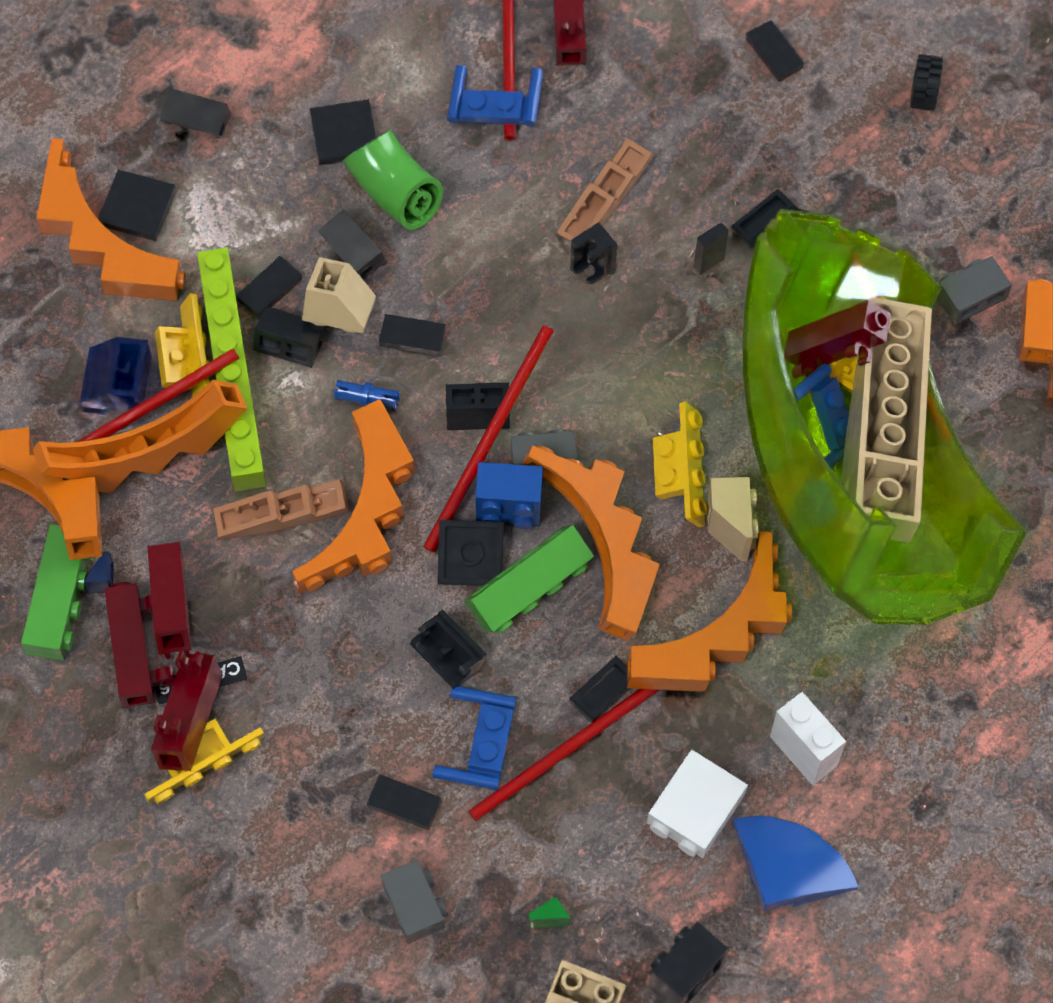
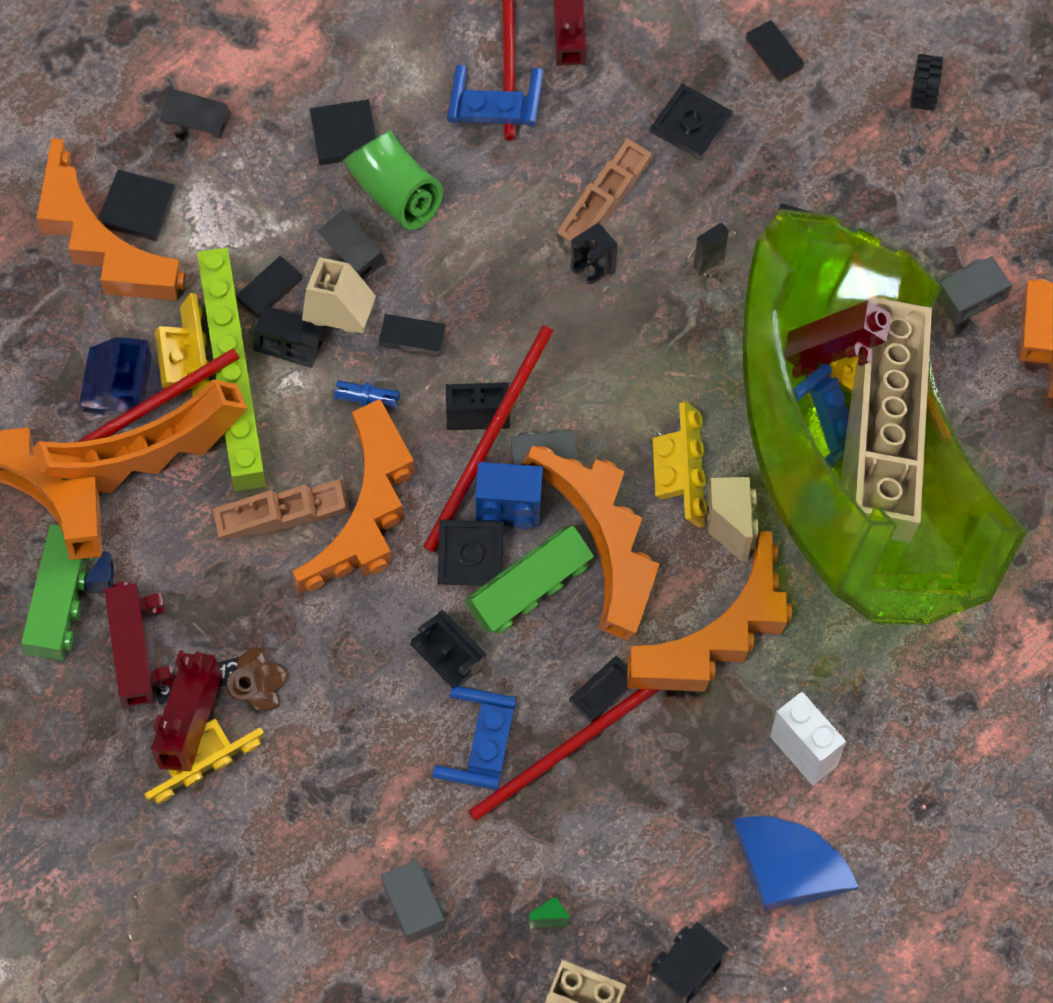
(169, 599): dark red brick -> none
(262, 680): none -> reddish brown plate
(404, 802): black tile -> none
(691, 121): none -> black tile
(696, 804): white brick -> none
(756, 220): black tile -> none

